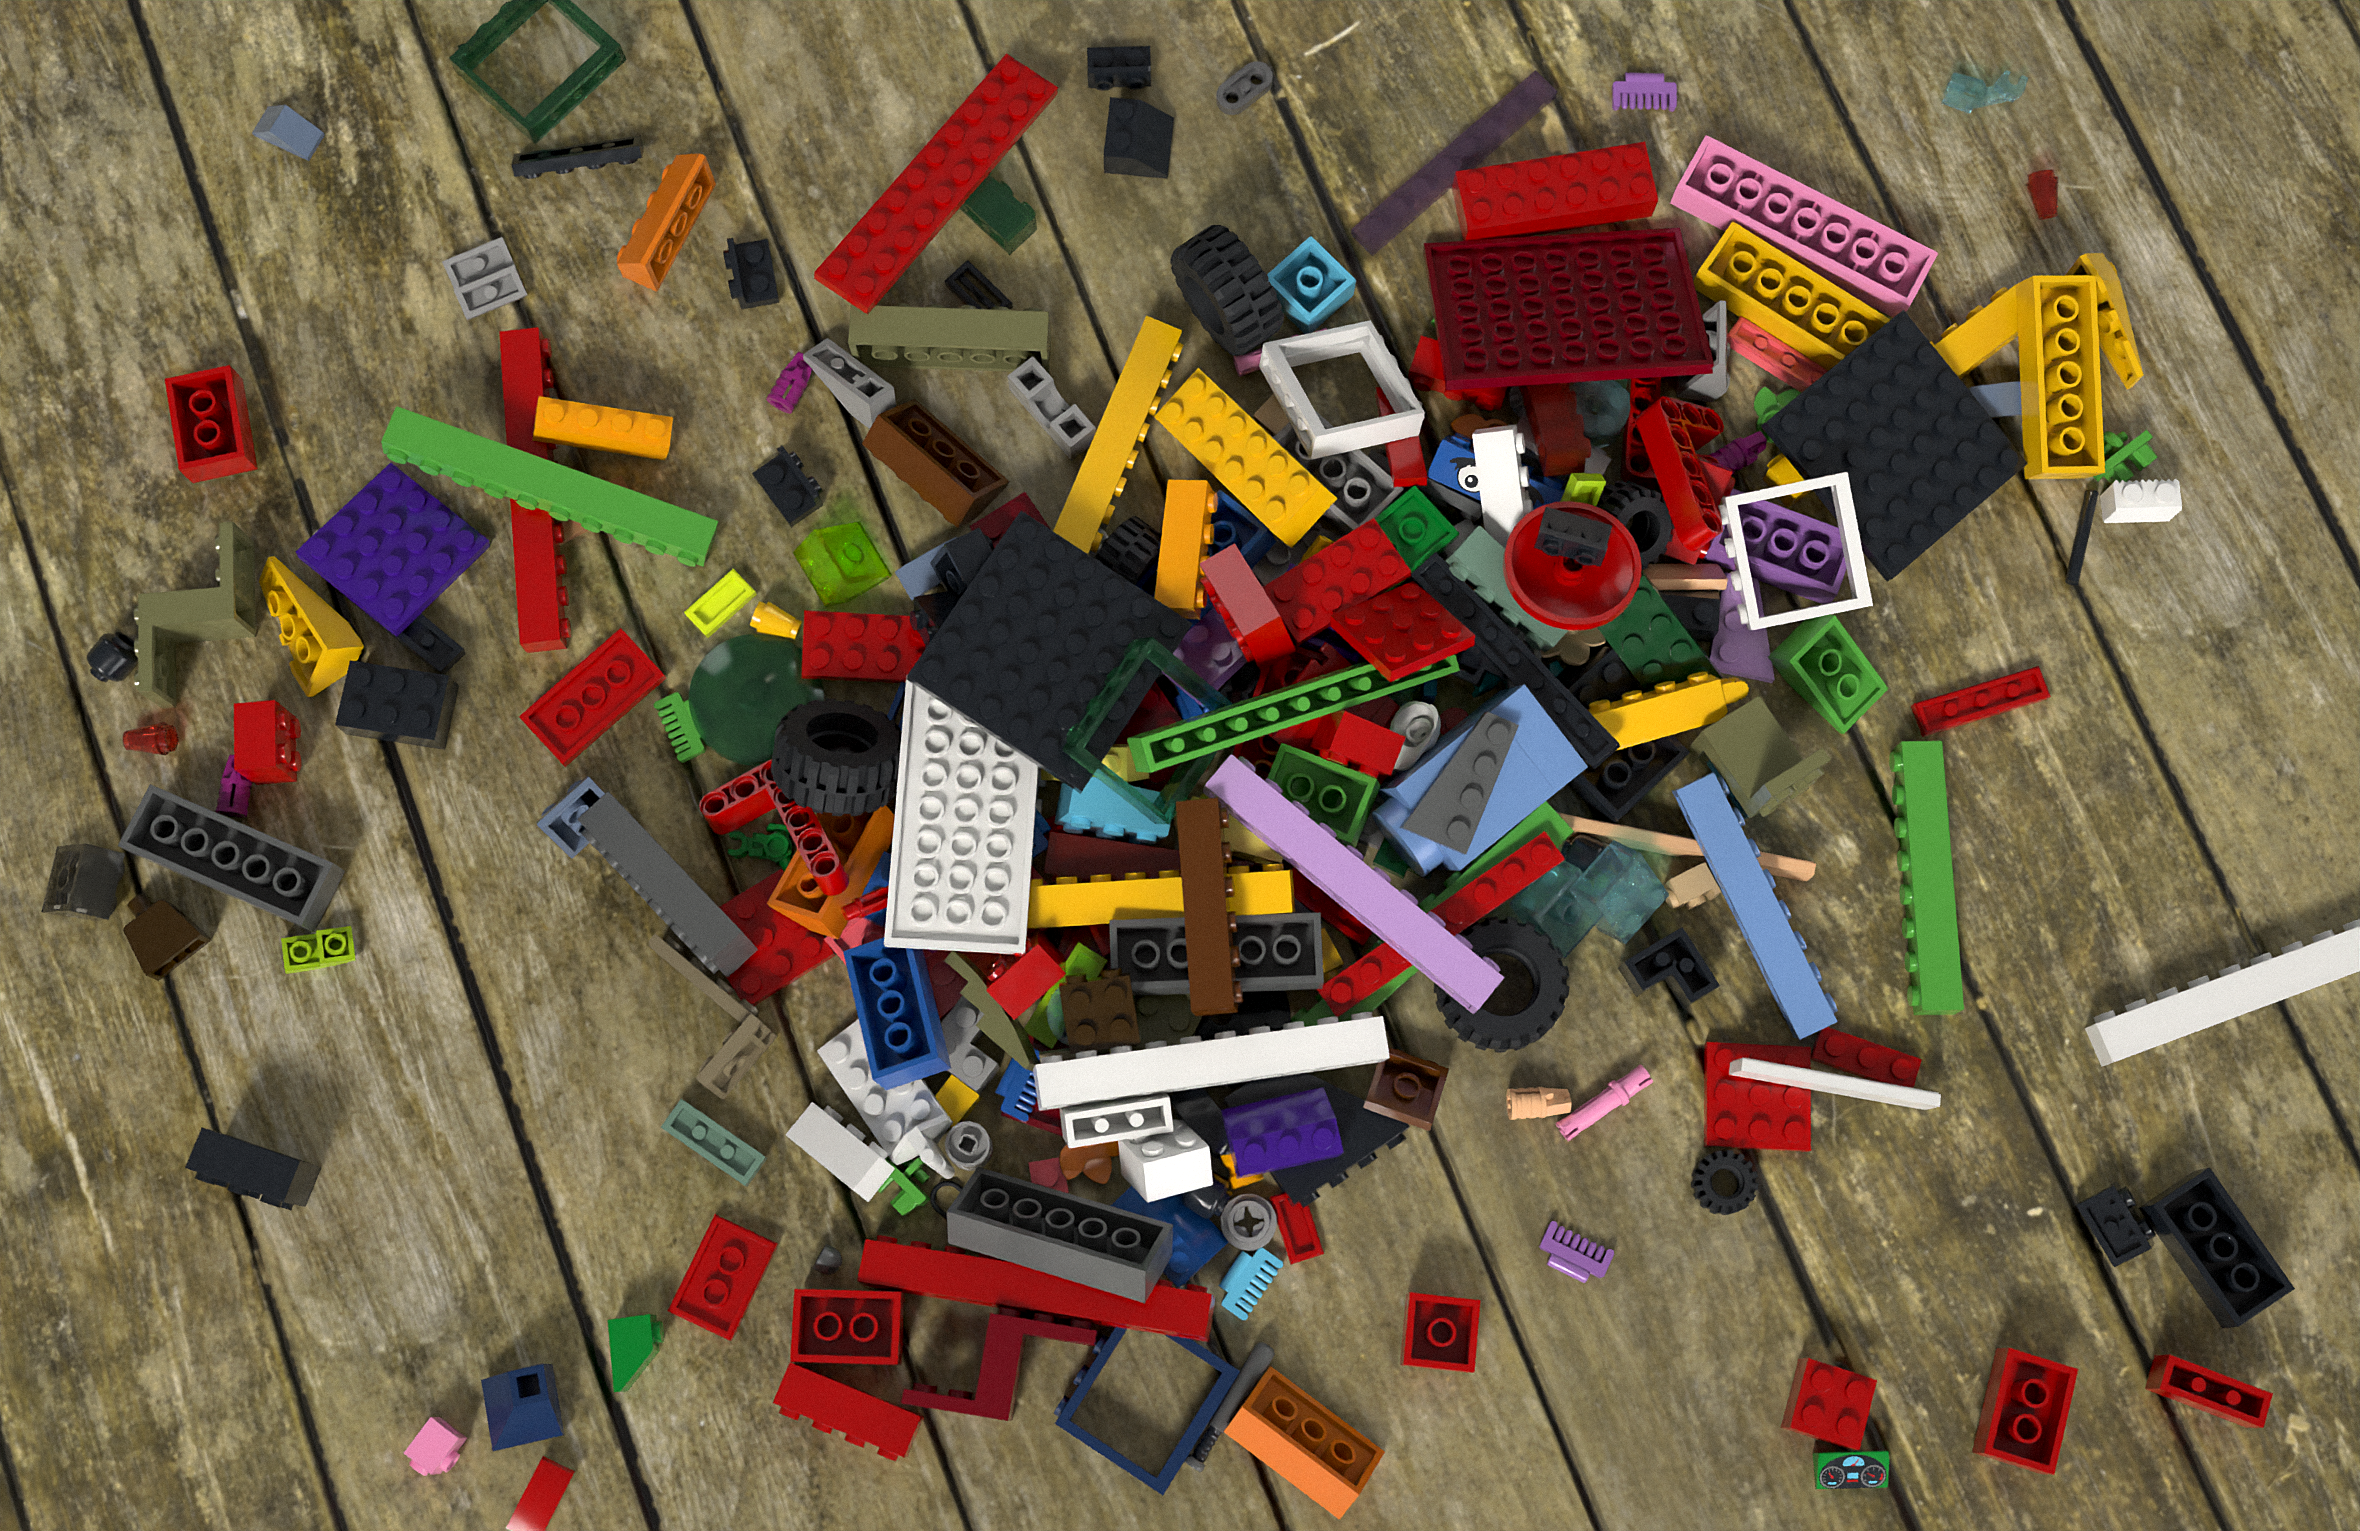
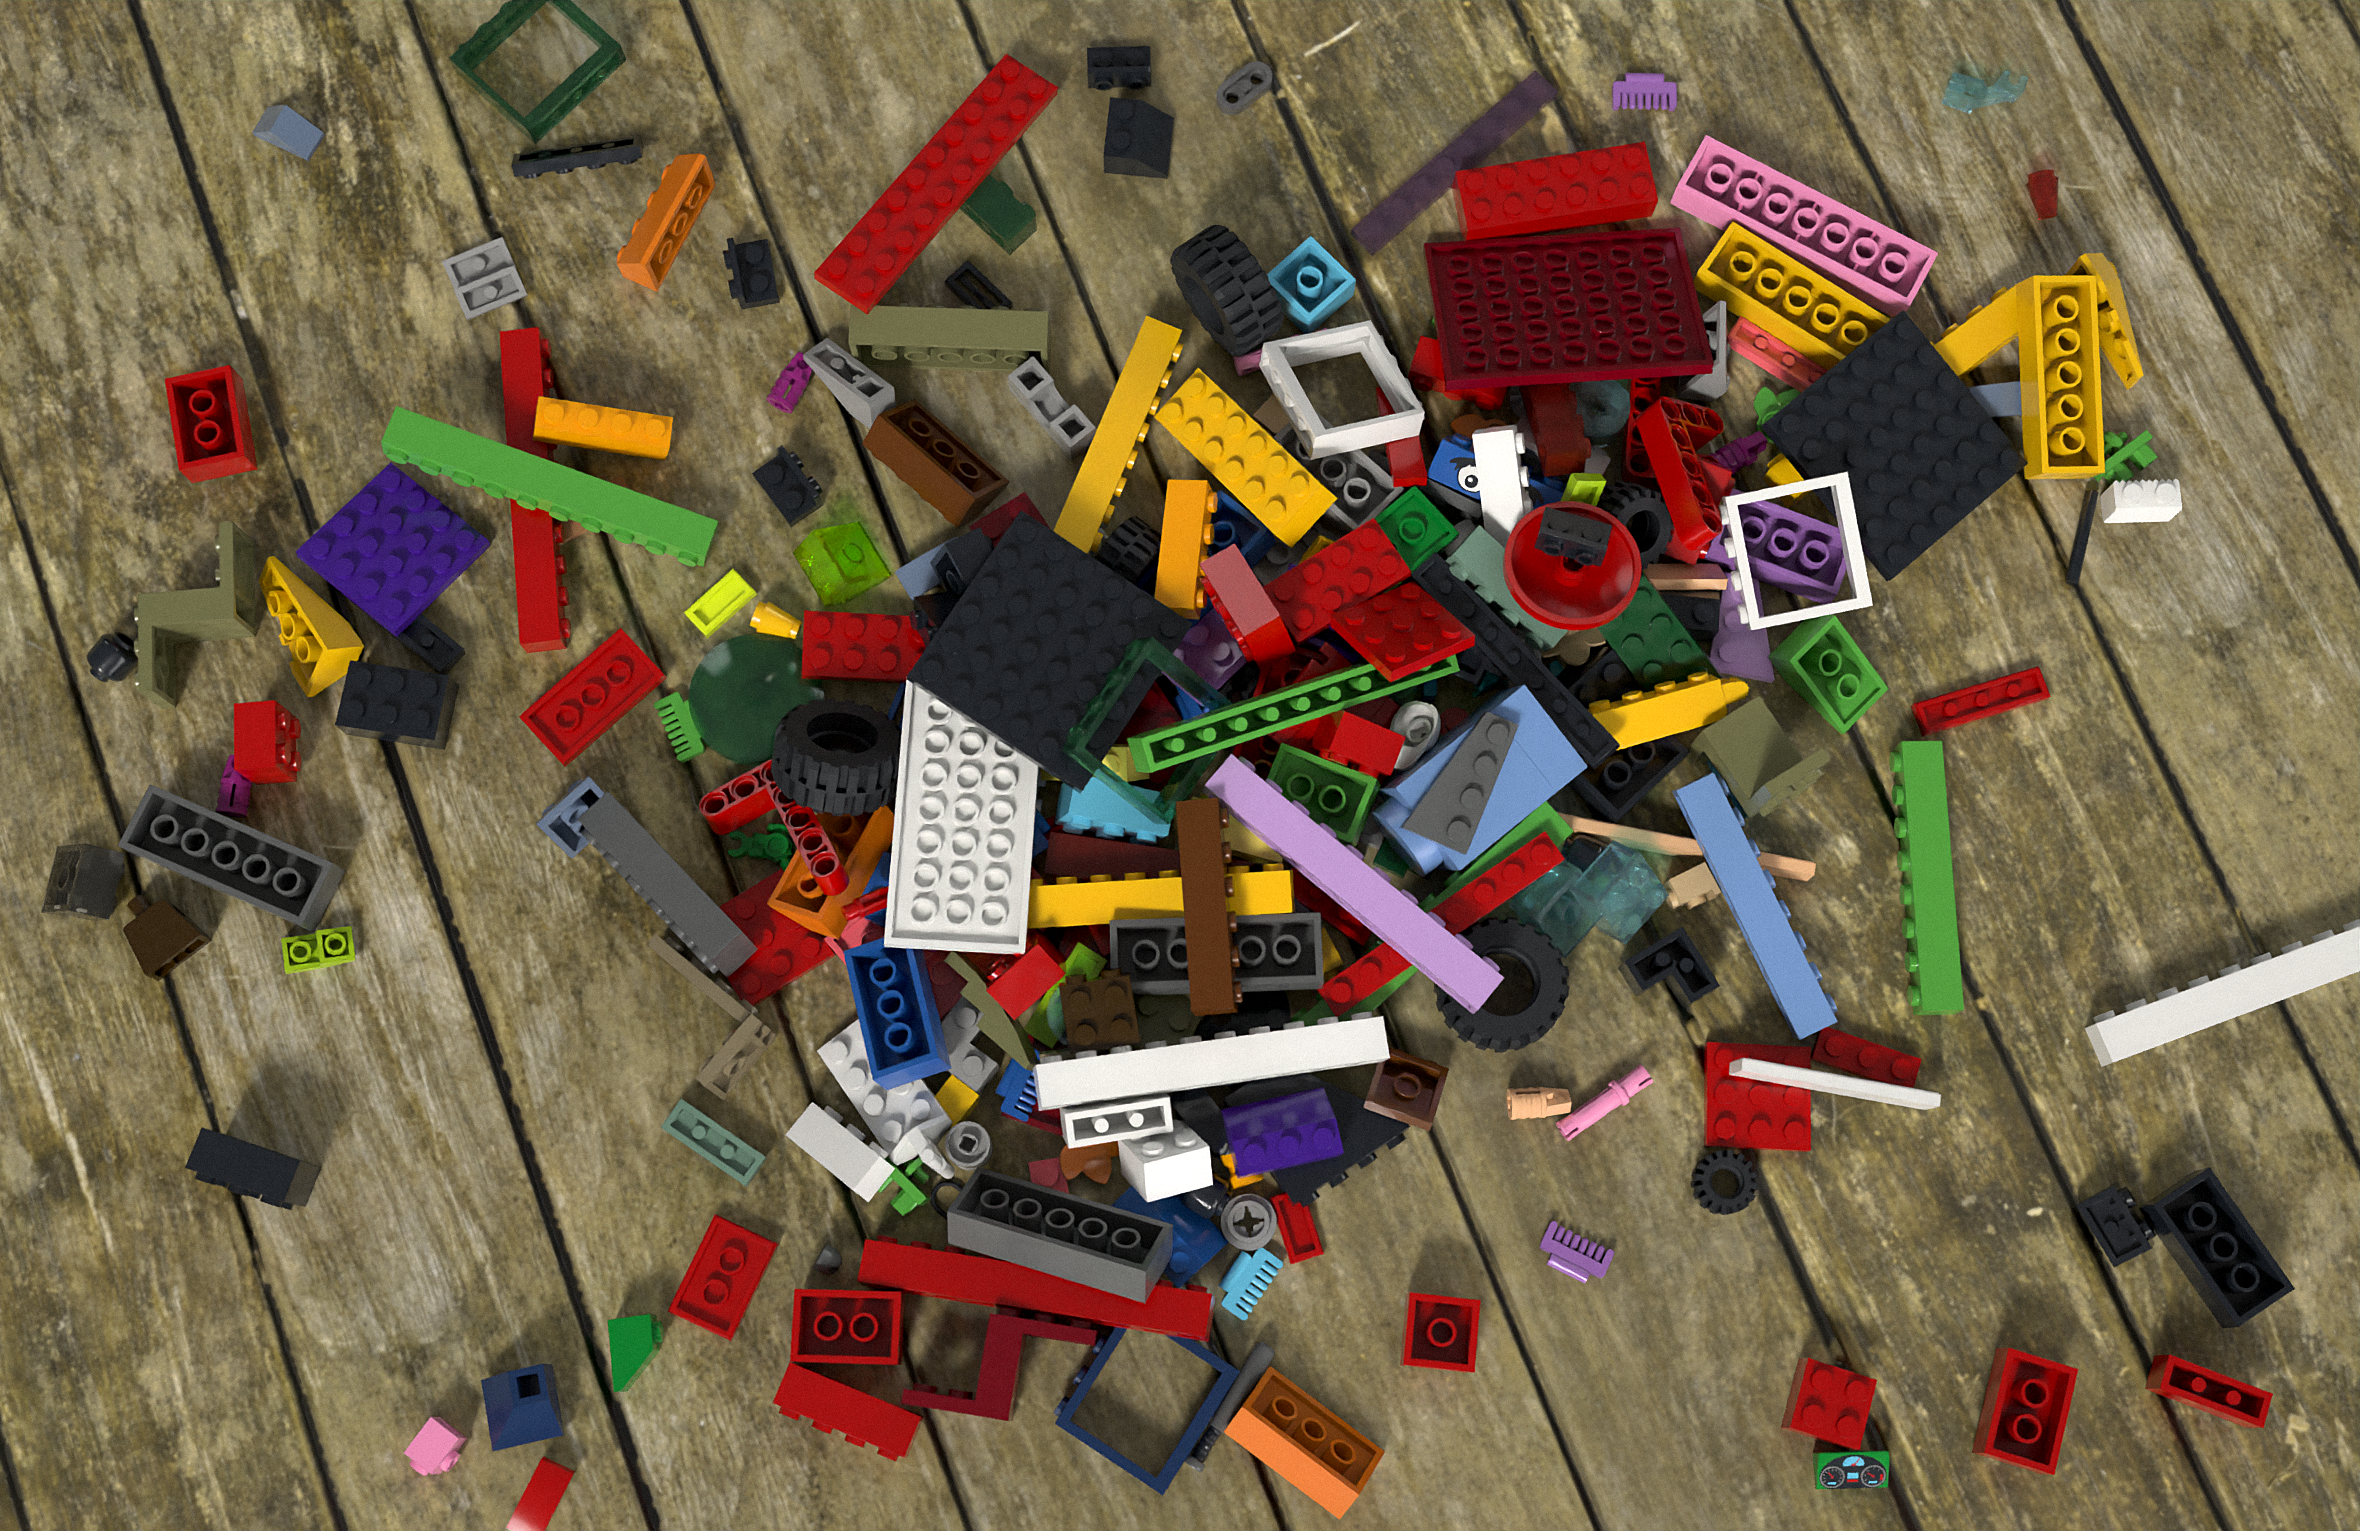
(153, 739): clear red cone -> none

